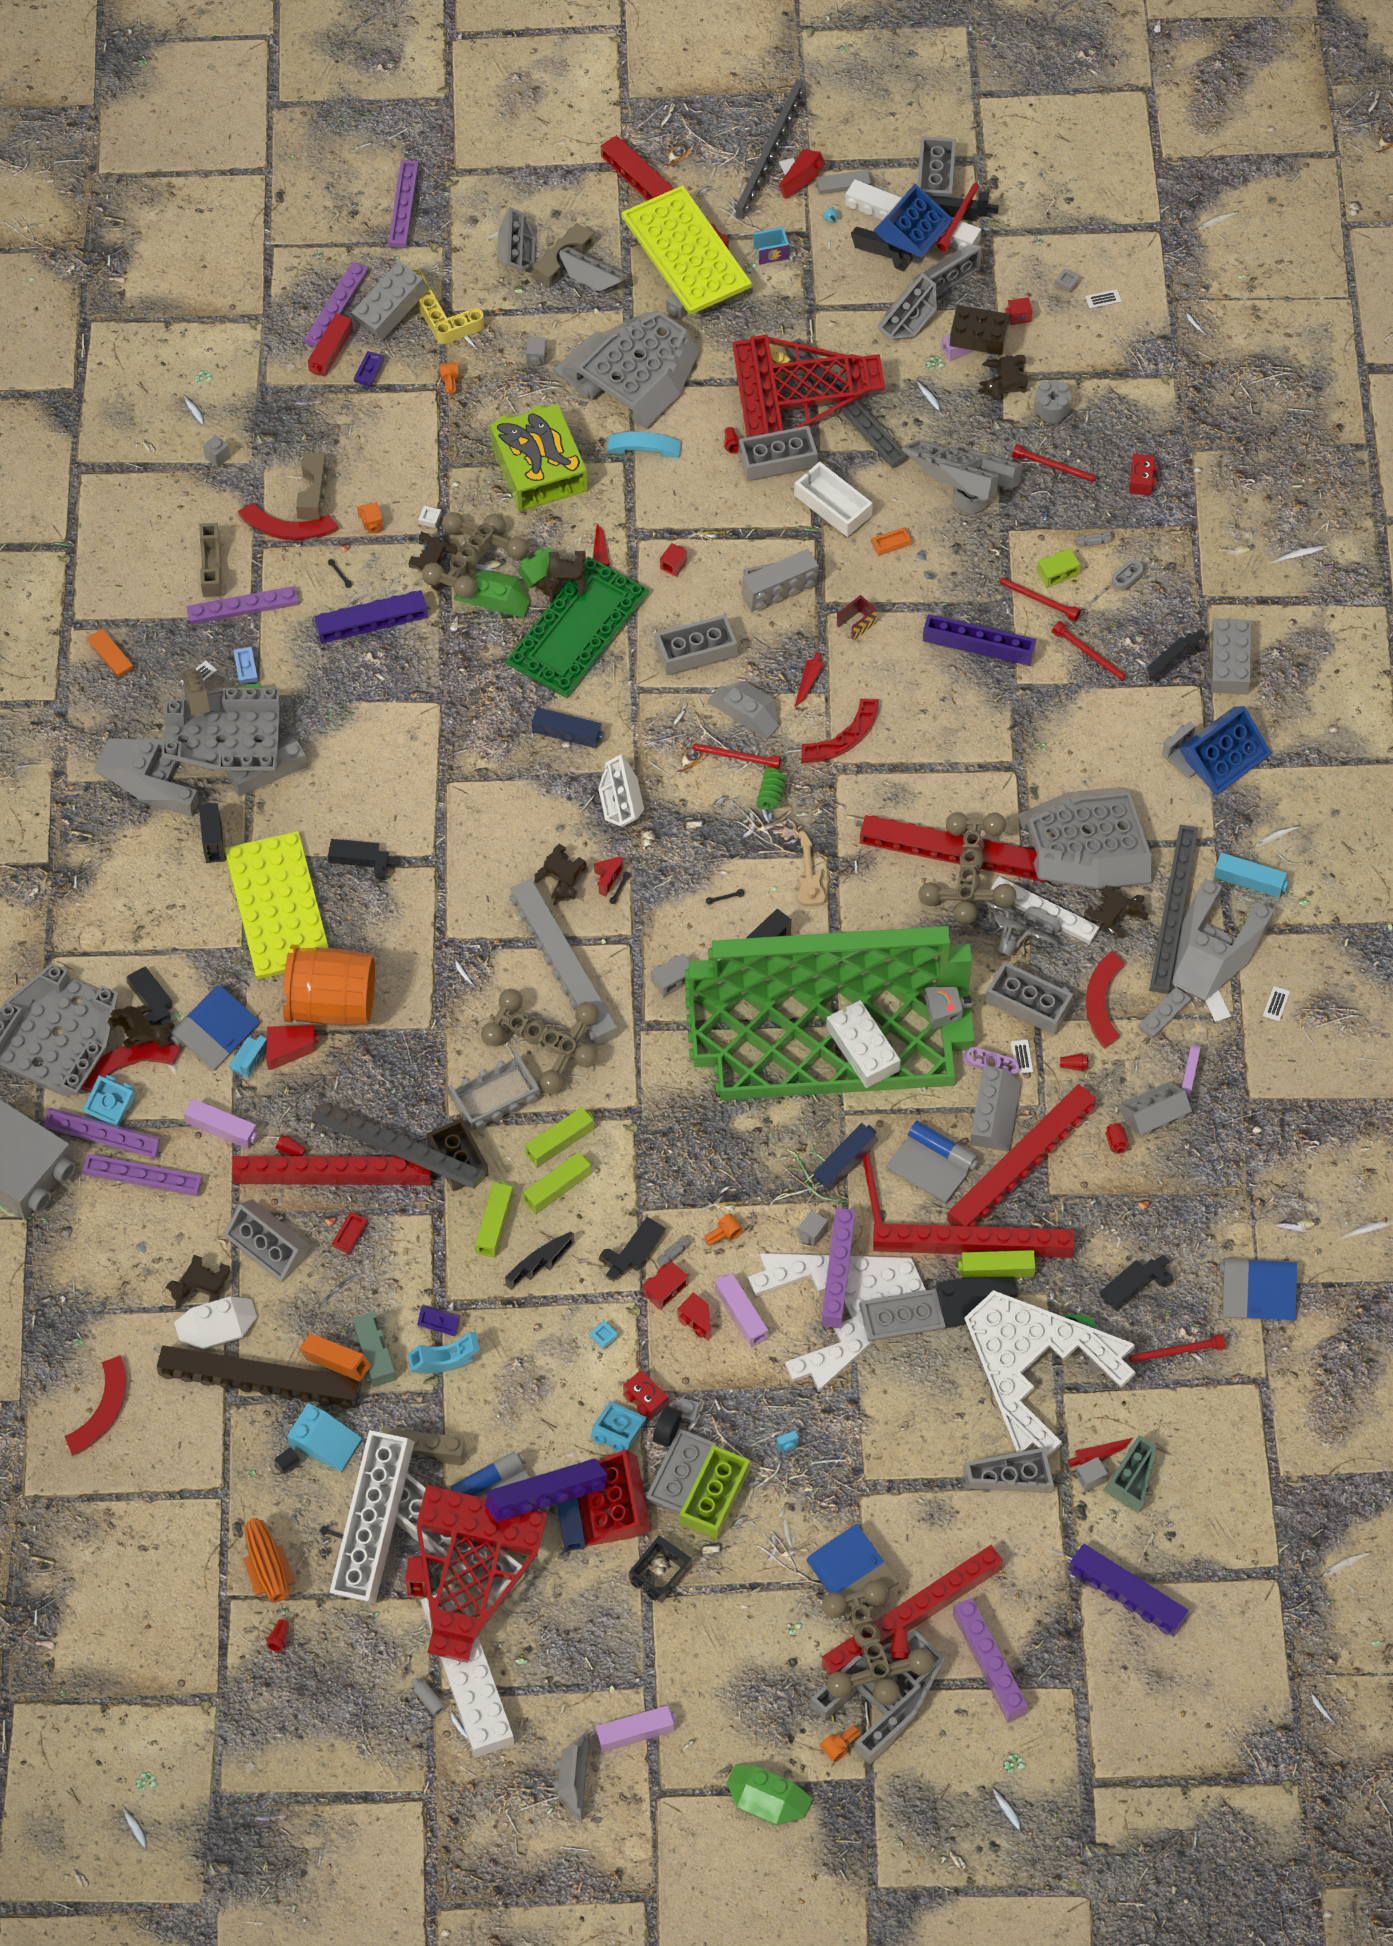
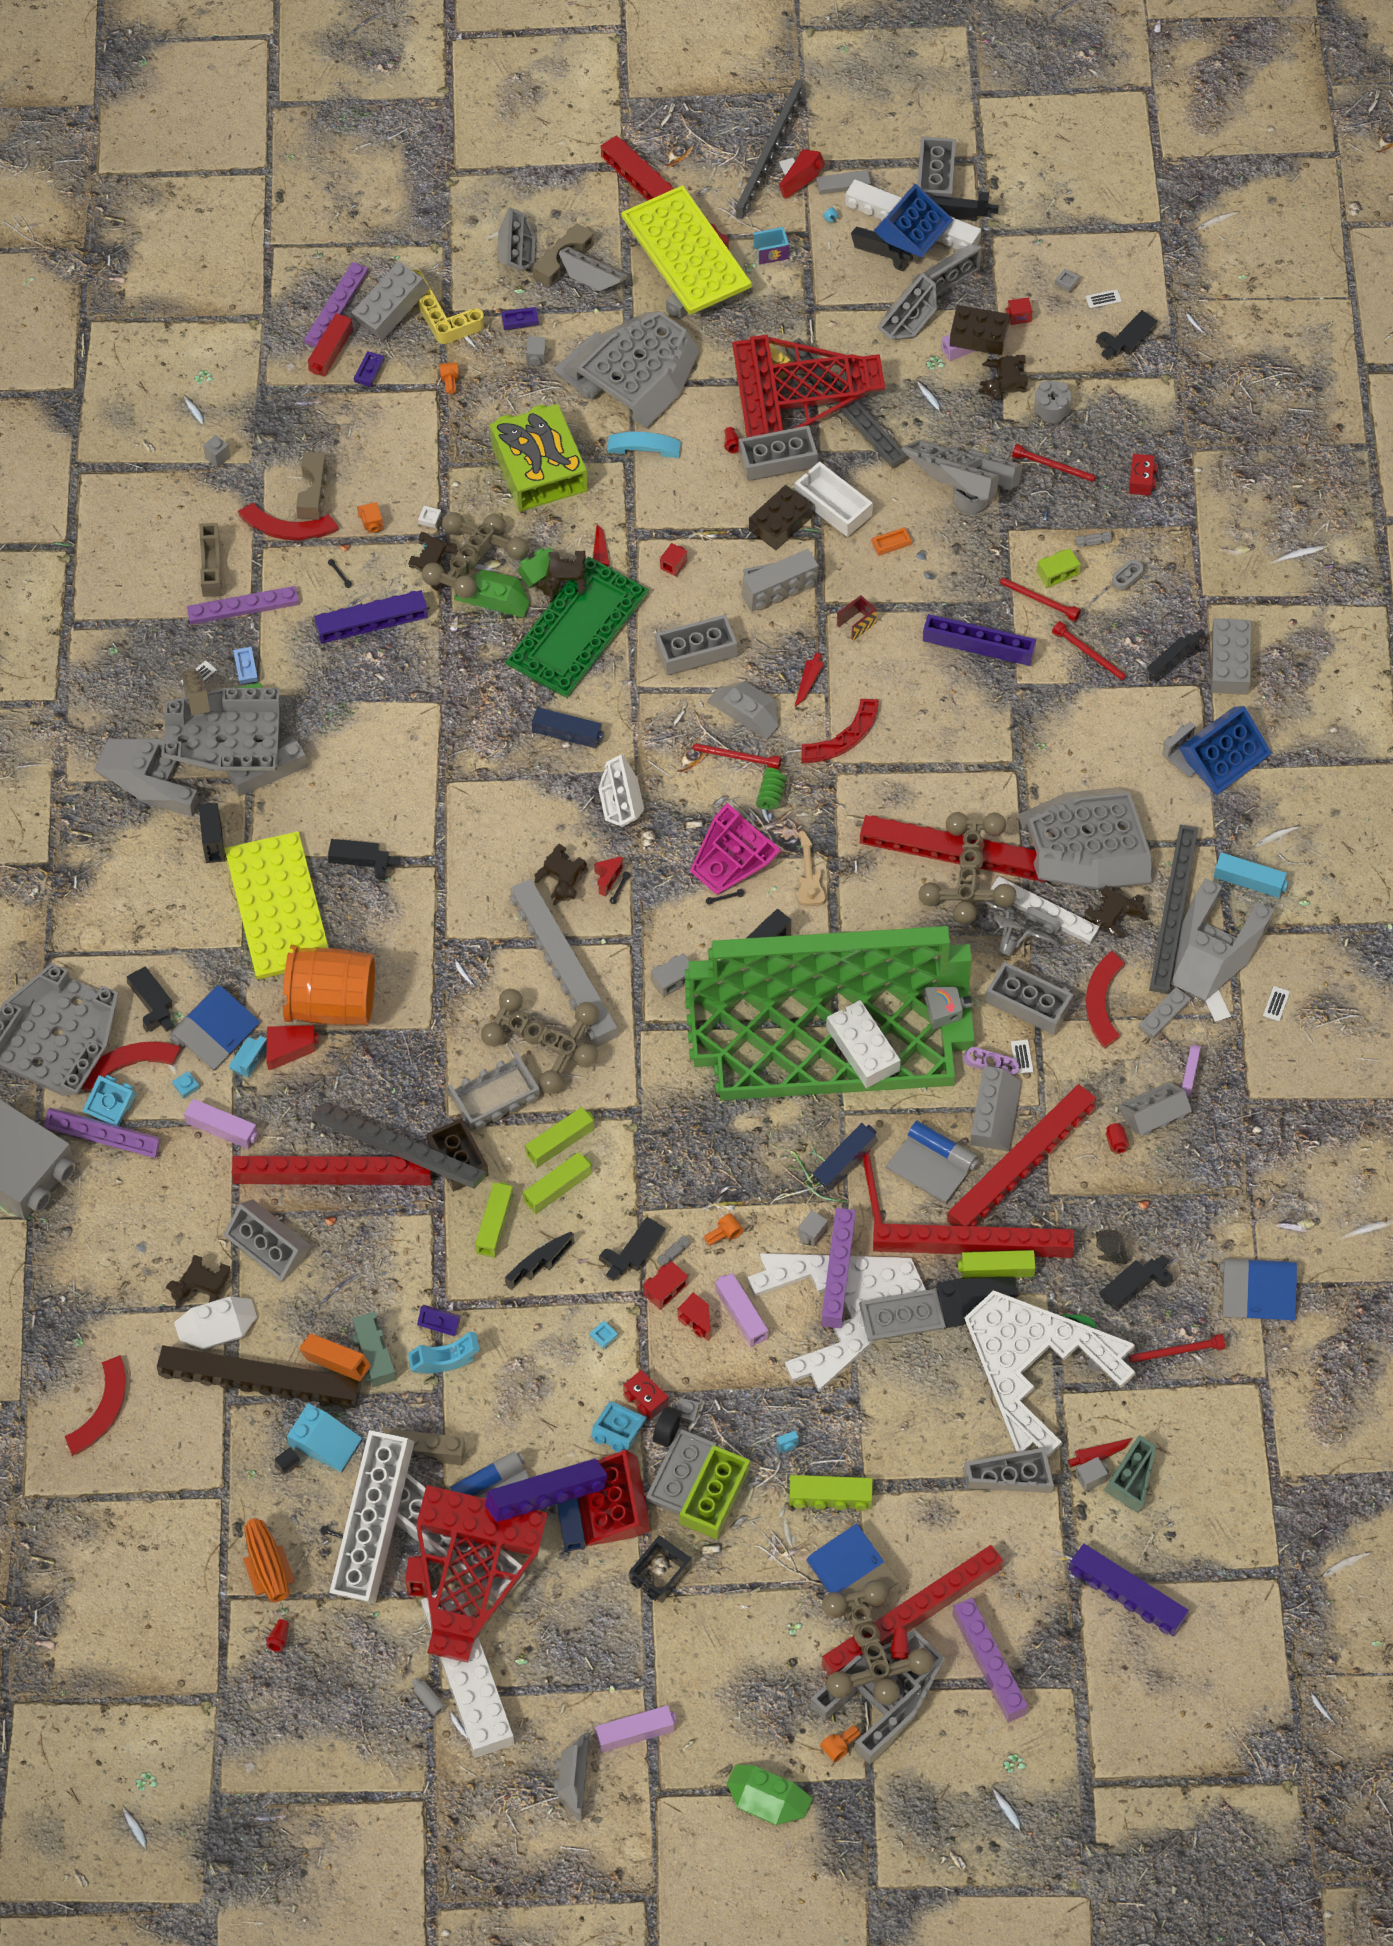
(110, 653): orange tile -> none
(138, 1027): dark brown animal -> none
(142, 1175): medium lavender plate -> none
(185, 1084): none -> medium azure plate
(289, 1146): red cone -> none
(349, 1232): red tile -> none
(403, 204): medium lavender plate -> none
(519, 318): none -> dark purple plate
(731, 851): none -> dark pink wedge
(780, 517): none -> dark brown brick
(830, 1492): none -> lime brick
(943, 242): red piece -> none
(1075, 1062): red cone -> none
(1113, 1246): none -> clear smoke hair
(1129, 337): none -> black piece

